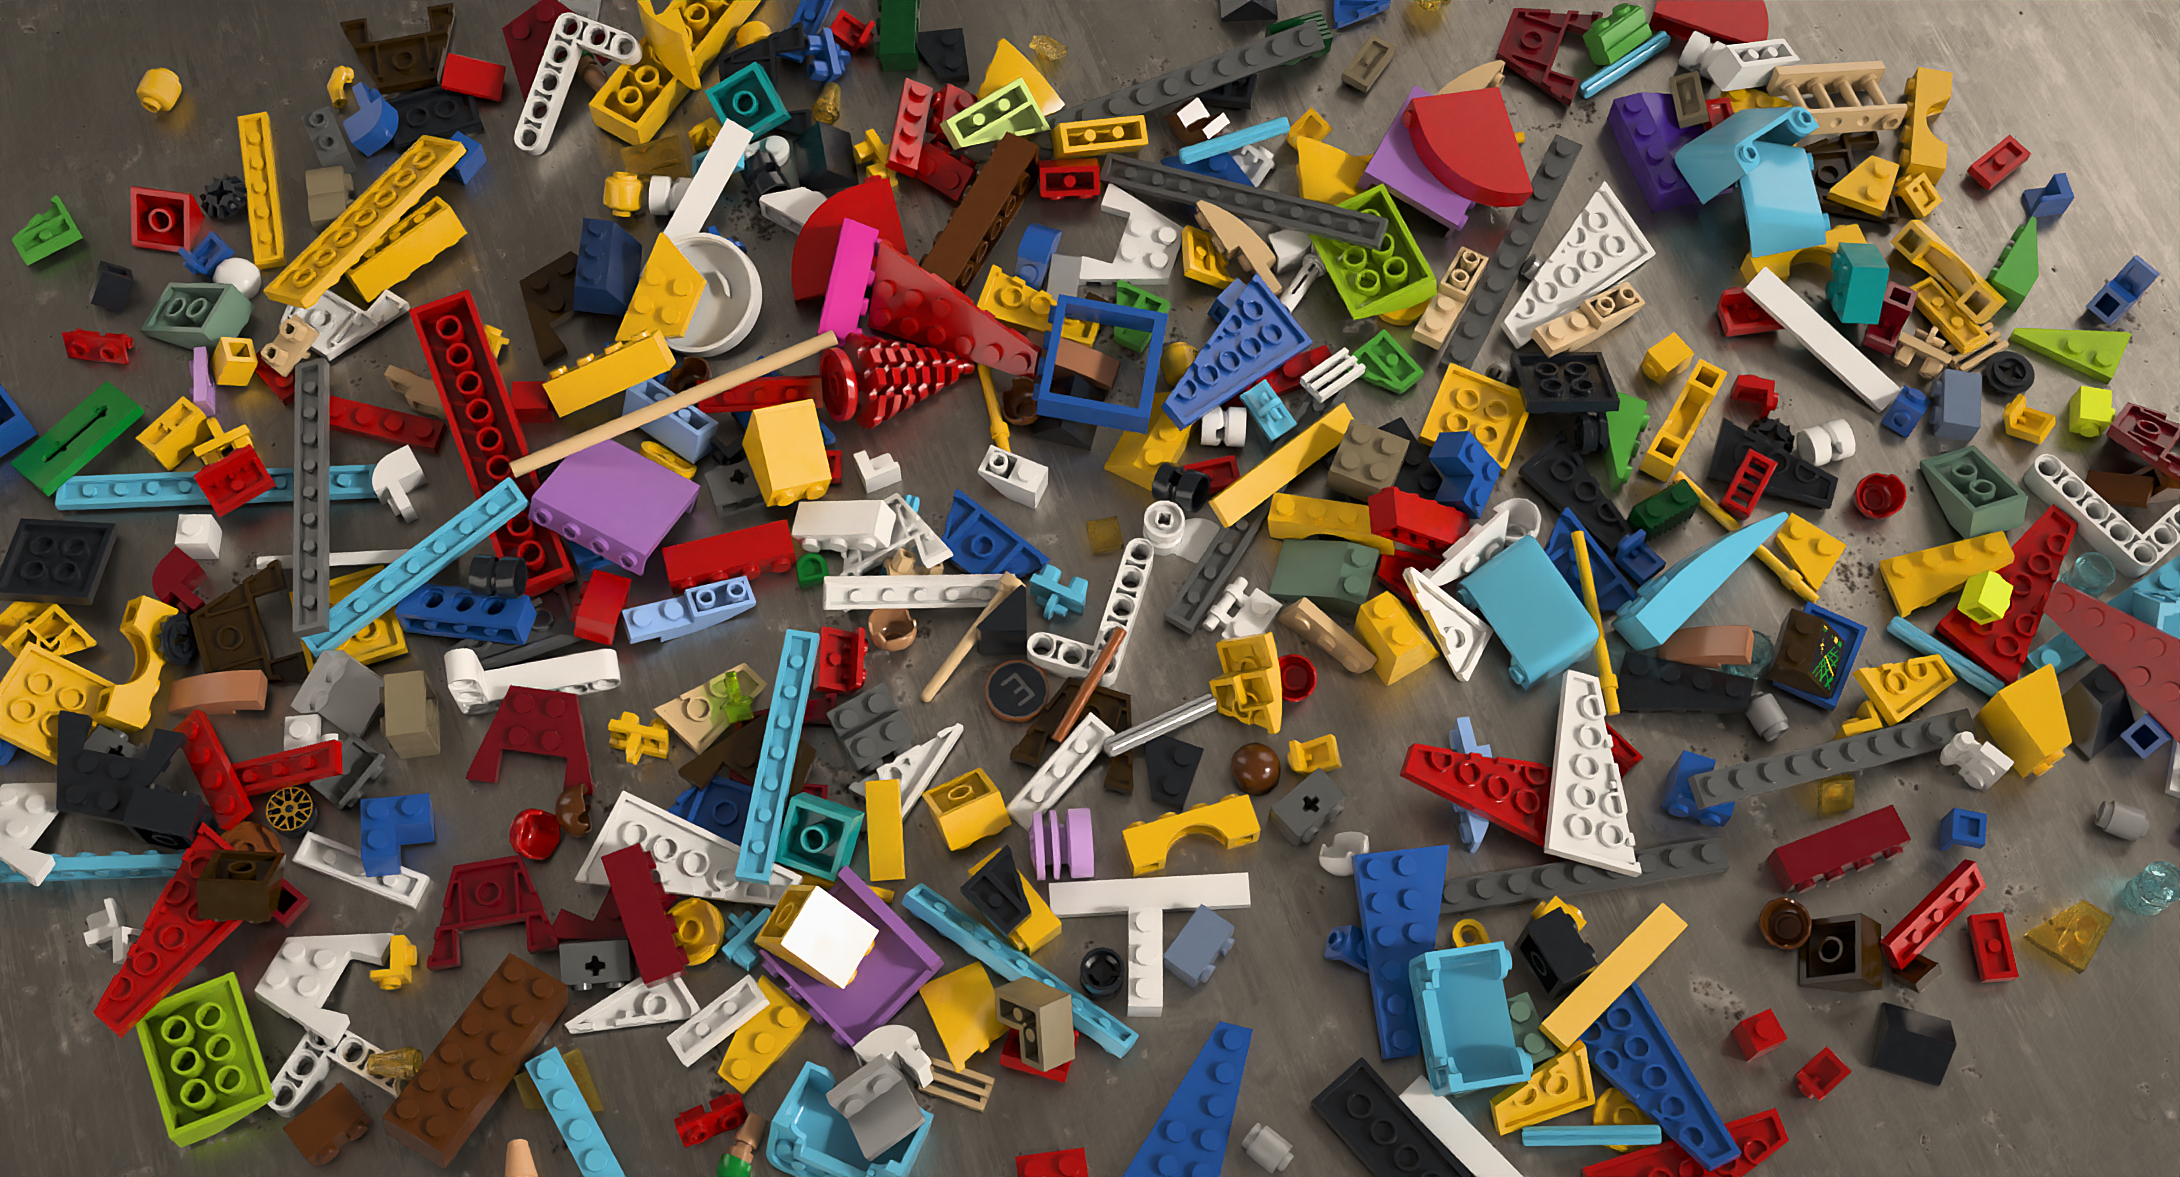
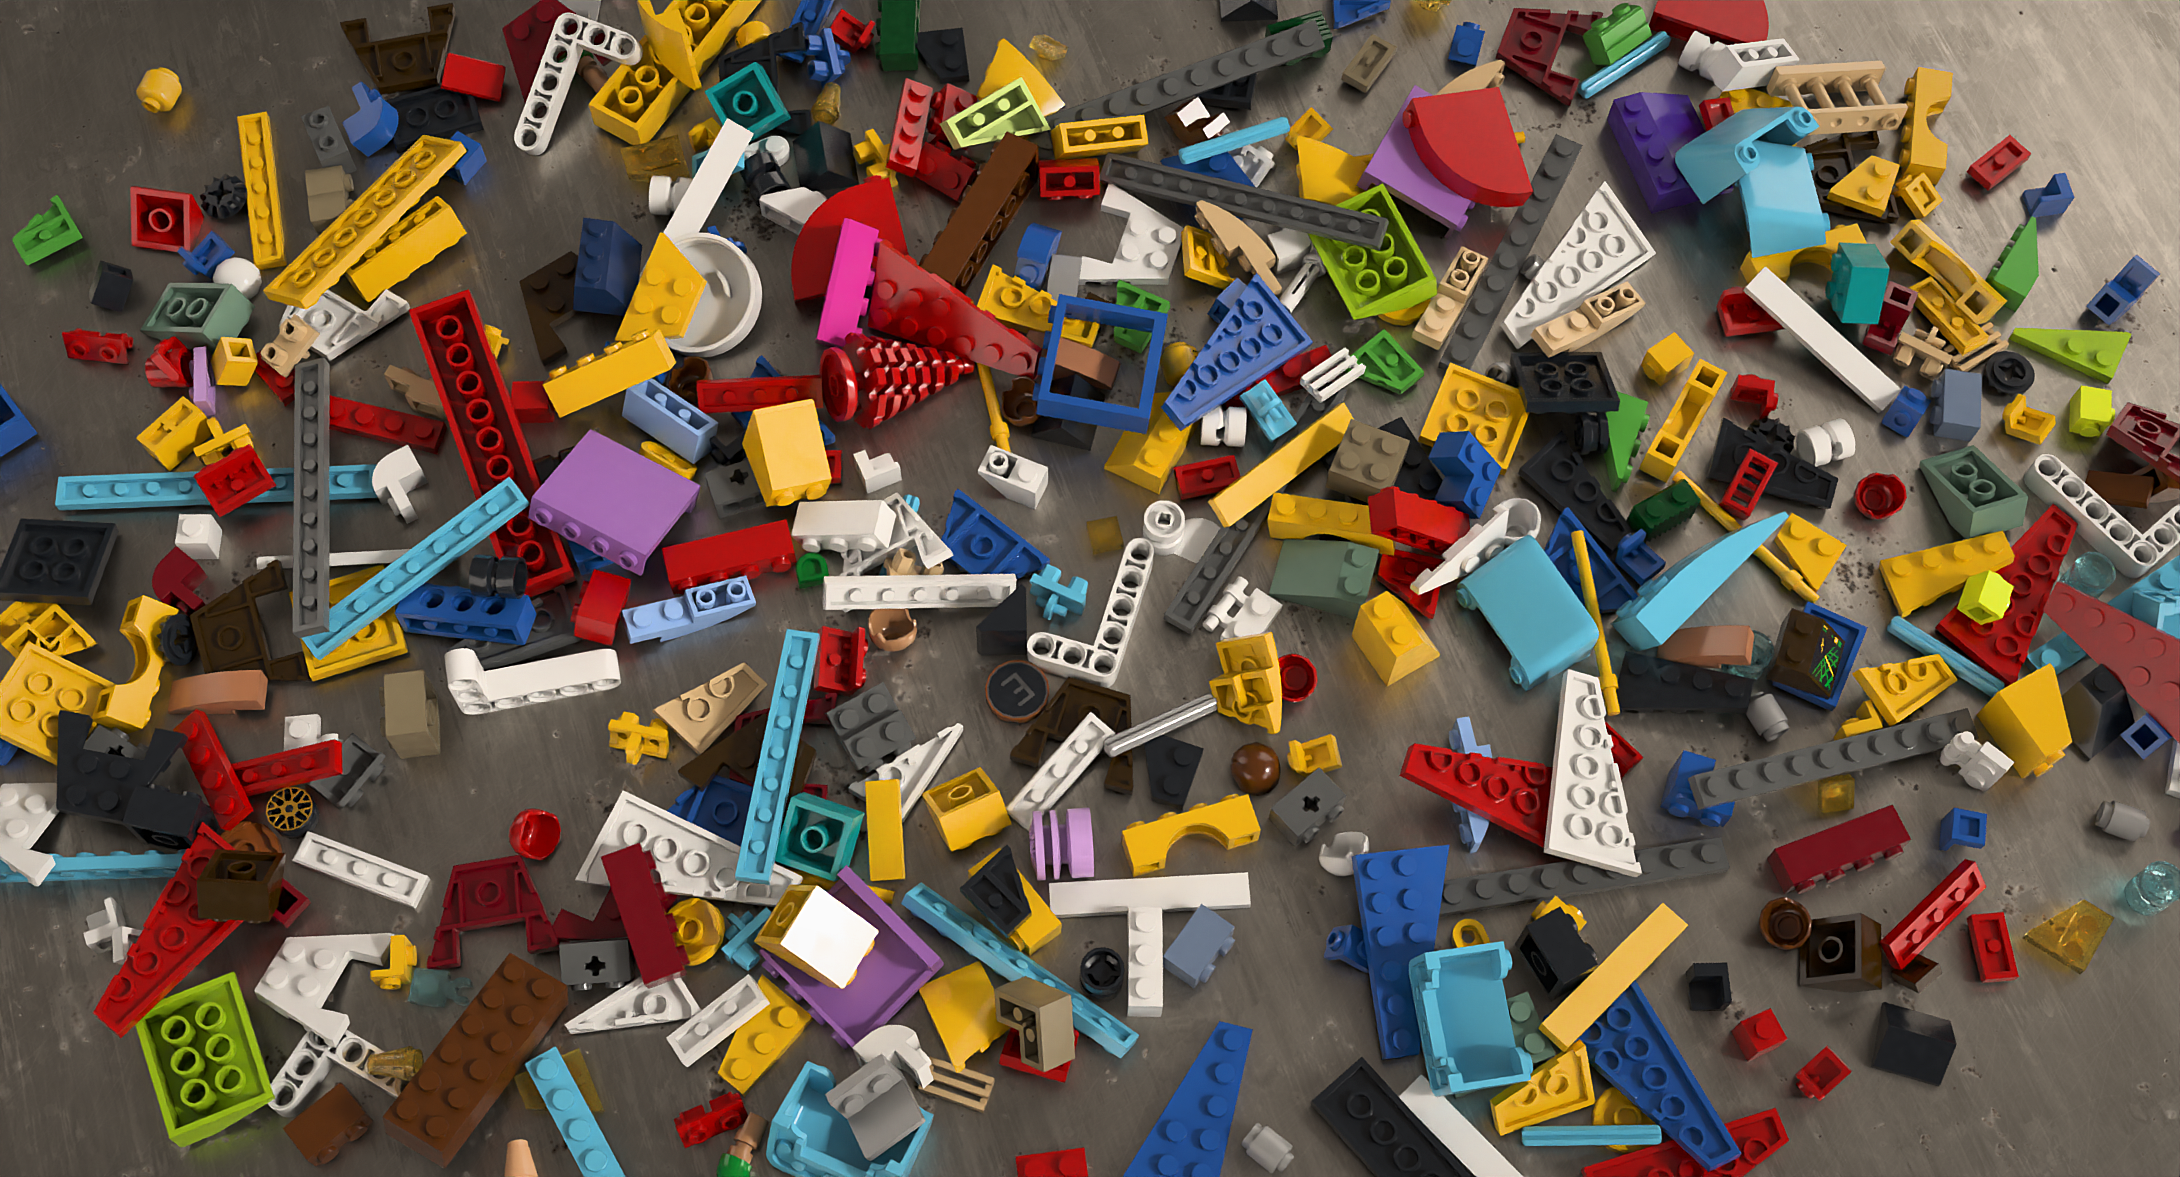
(52, 474): green piece -> none
(169, 368): none -> red piece
(335, 85): yellow arm -> none
(341, 692): light grey bracket -> none
(393, 823): blue brick -> none
(433, 986): none -> clear light blue plate
(540, 724): dark red wing -> none
(573, 812): reddish brown hair -> none
(623, 193): yellow head -> none
(673, 403): tan piece -> none
(737, 706): clear neon green piece -> none
(1007, 585): tan piece -> none
(1089, 685): dark orange bar -> none
(1185, 488): black wheel -> none
(1327, 635): tan wing -> none
(1456, 629): white wing -> none
(1466, 43): none -> blue bracket
(1689, 99): dark tan plate -> none
(1708, 986): none -> black panel

